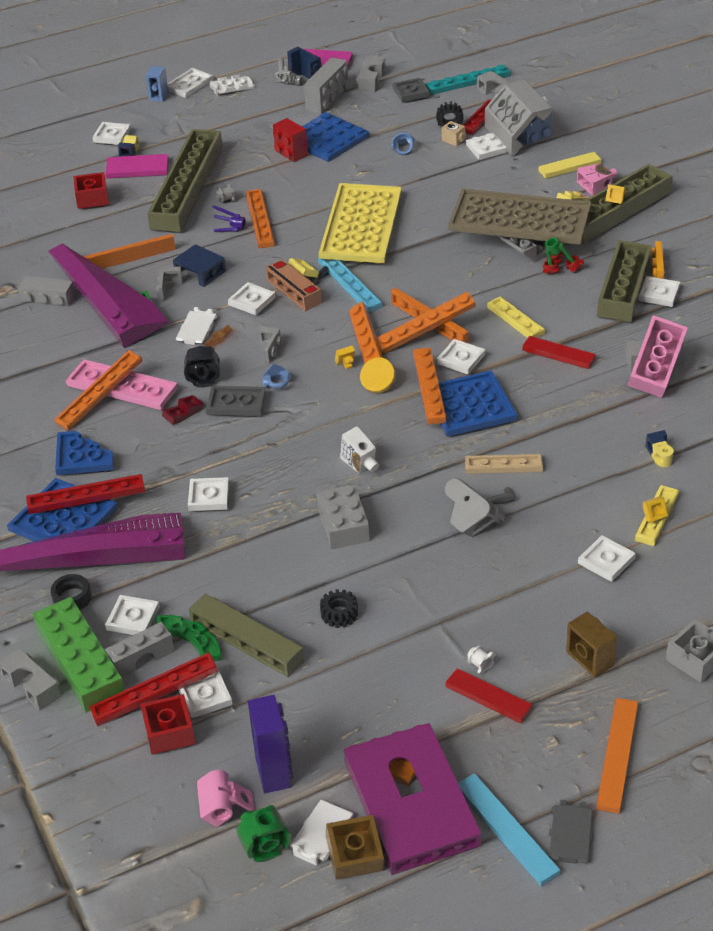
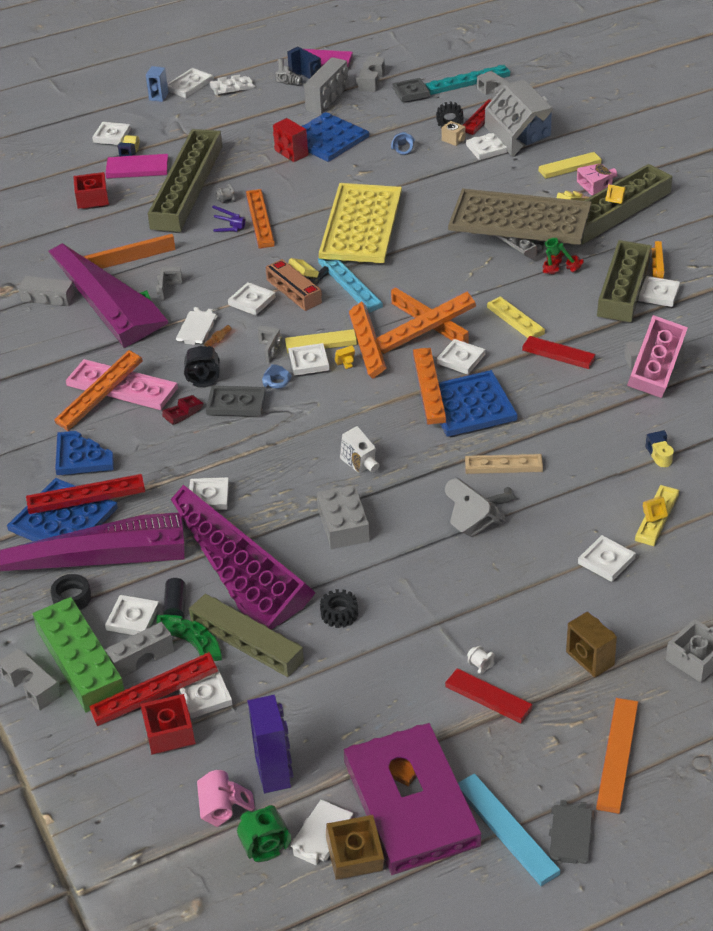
(174, 597): none -> black brick
(203, 262): dark blue panel -> none
(251, 575): none -> magenta wedge
(308, 359): none -> white plate
(329, 339): none -> light yellow tile
(377, 375): yellow tile -> none

